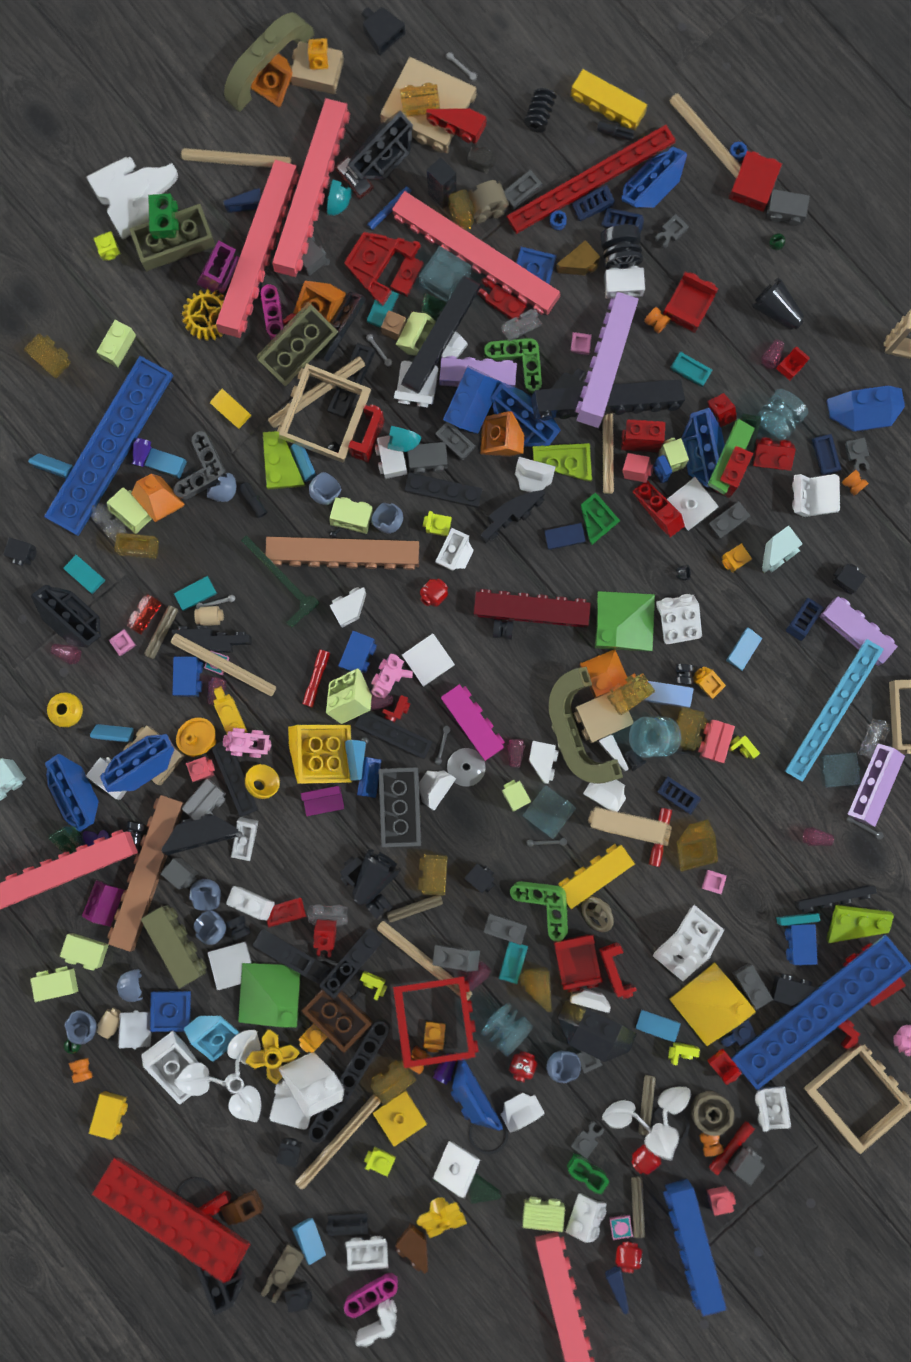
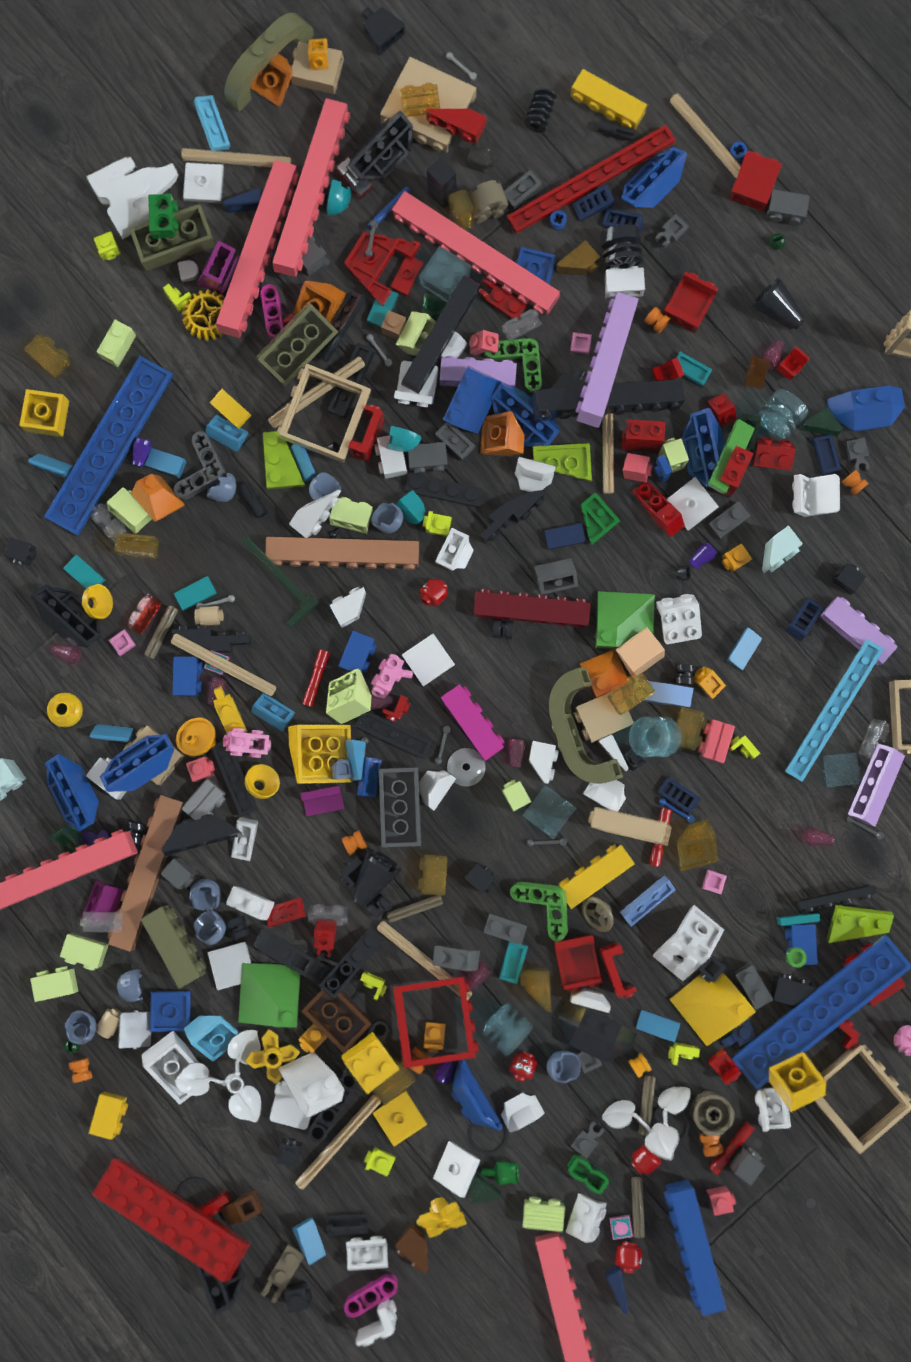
(44, 413): none -> yellow brick
(102, 601): none -> yellow piece
(102, 922): none -> clear hinge
(176, 297): none -> neon yellow bracket
(188, 271): none -> white tile
(203, 182): none -> white plate
(211, 123): none -> medium azure plate
(226, 433): none -> dark azure slope
(272, 712): none -> dark azure slope
(309, 517): none -> white slope
(341, 769): none -> sand blue tile
(354, 842): none -> orange wheel
(369, 1062): none -> yellow brick
(374, 225): none -> dark grey hinge
(412, 508): none -> teal brick
(483, 342): none -> coral bracket
(503, 1172): none -> green piece
(556, 576): none -> dark grey brick
(640, 1065): none -> light orange wheel
(641, 652): none -> light nougat slope
(647, 901): none -> medium blue plate
(668, 371): none -> red bracket
(690, 819): none -> blue hinge
(703, 555): none -> dark purple cone
(712, 969): none -> black brick
(756, 372): none -> reddish brown panel
(796, 957): none -> bright green tile
(797, 1081): none -> yellow brick
(822, 423): none -> clear green slope

